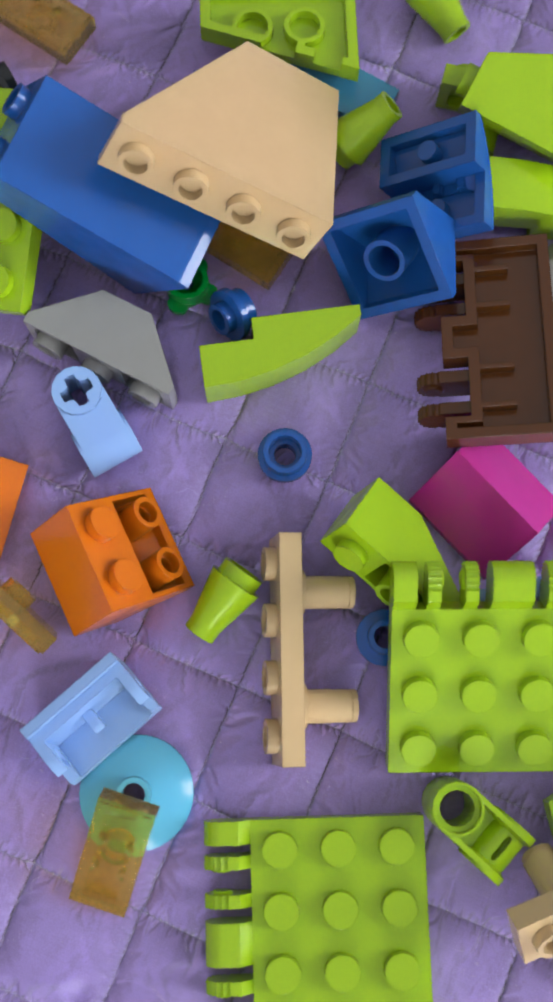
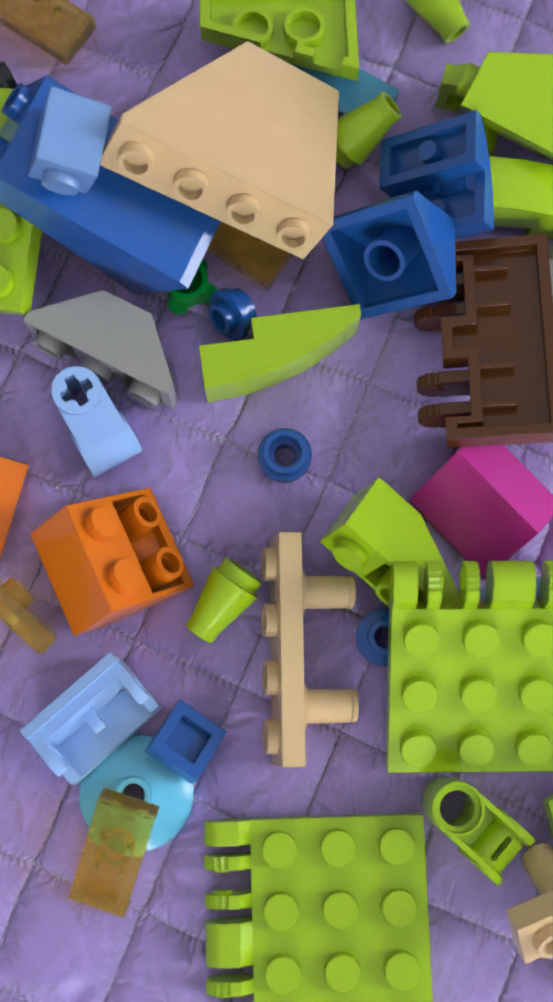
(69, 142): none -> medium blue brick
(185, 741): none -> blue plate

